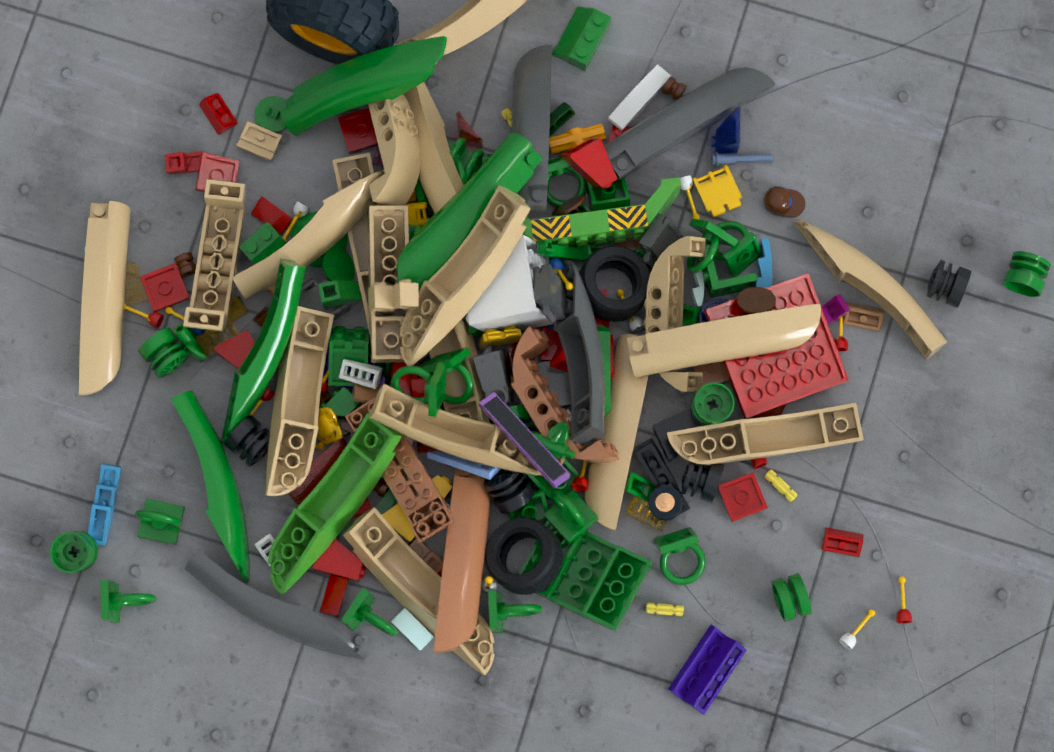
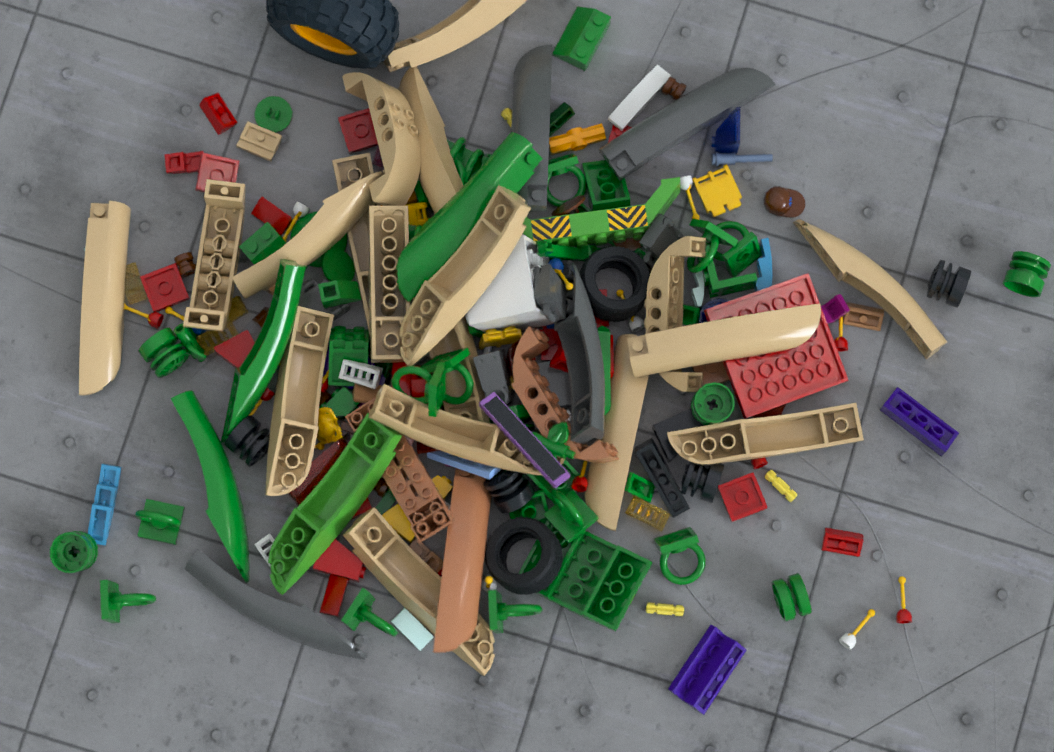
(362, 81): green slope -> none
(387, 297): tan brick -> none
(467, 132): clear red slope -> none
(591, 163): red slope -> none
(665, 503): black wheel -> none
(756, 300): reddish brown piece -> none
(919, 421): none -> dark purple slope

